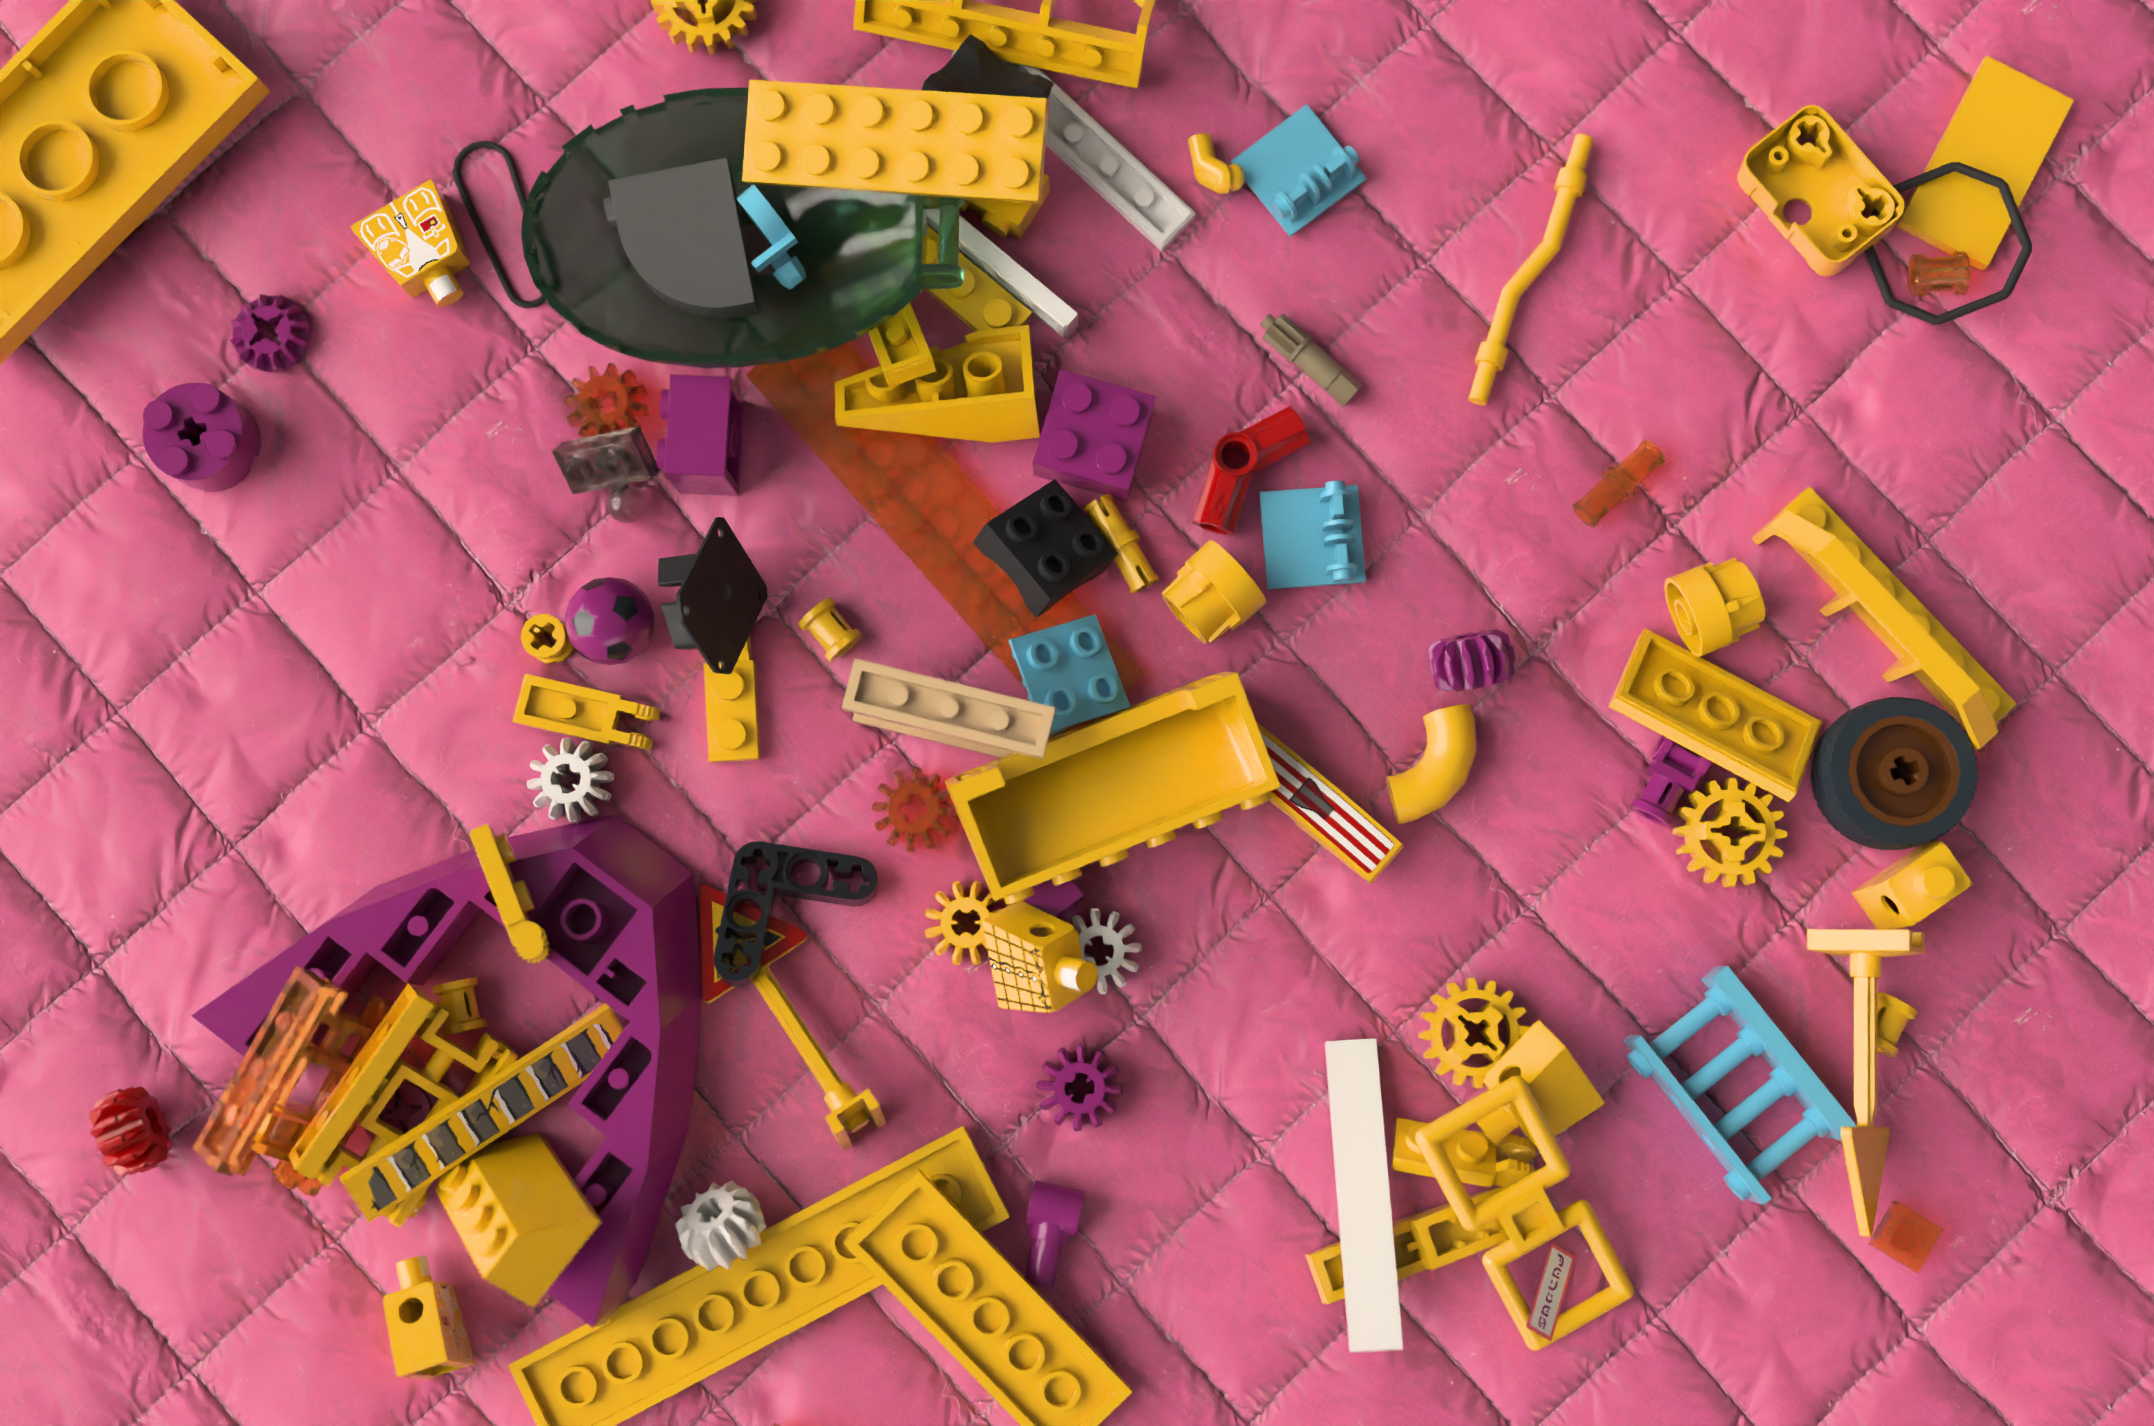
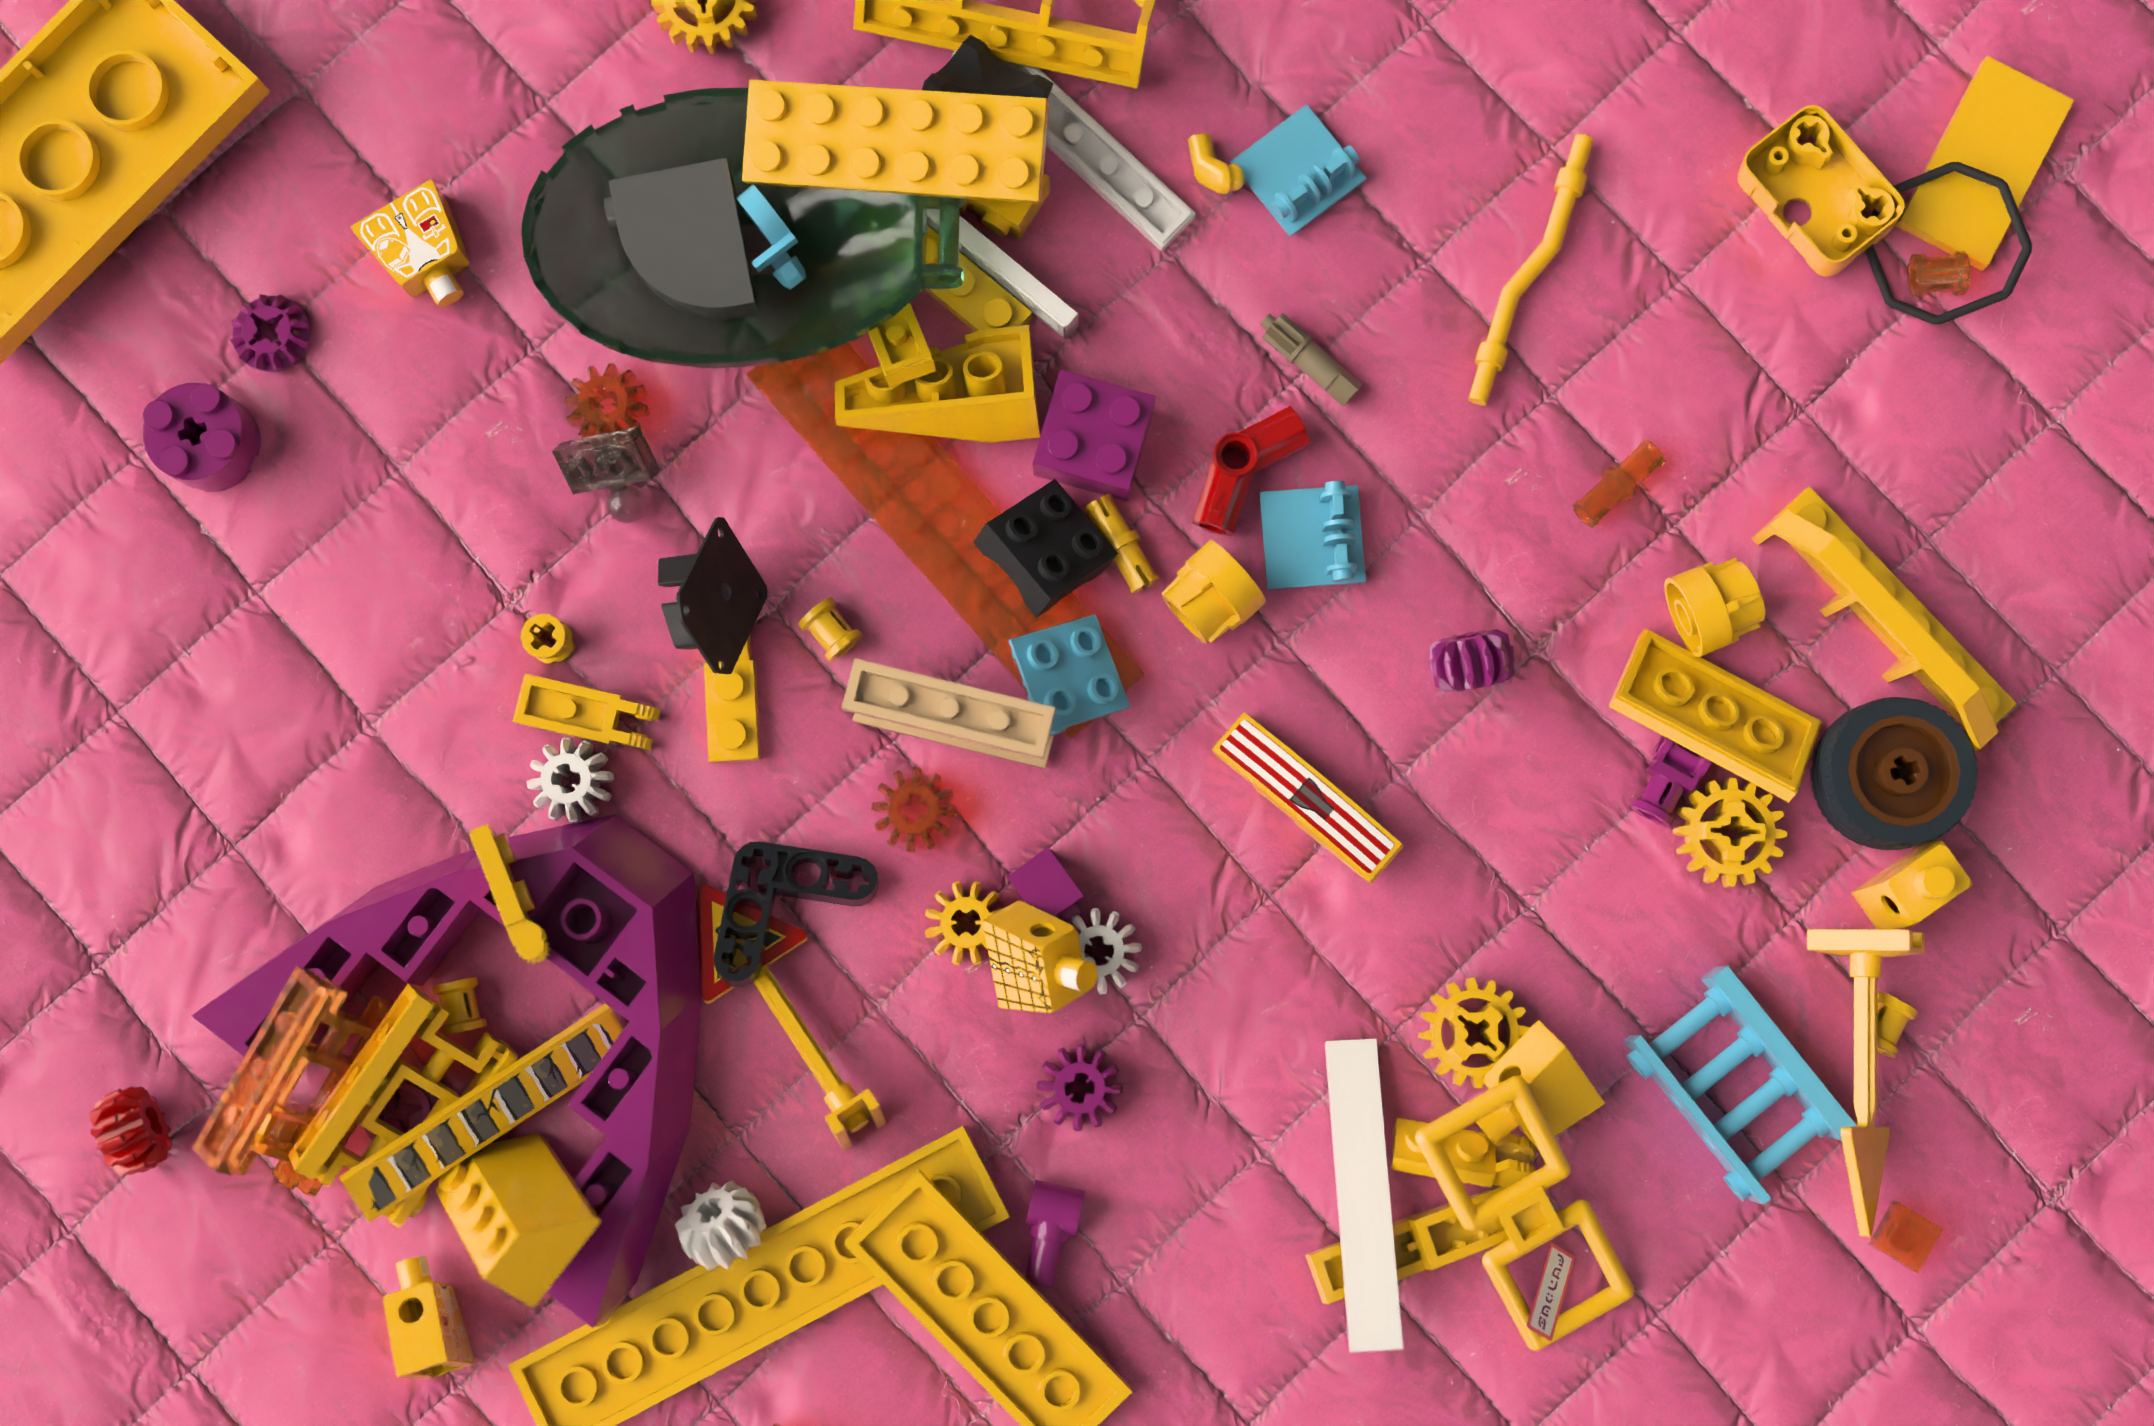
(478, 225): black piece -> none
(609, 621): magenta piece -> none
(701, 434): magenta brick -> none
(1114, 786): yellow windscreen -> none
(1441, 769): yellow cylinder -> none

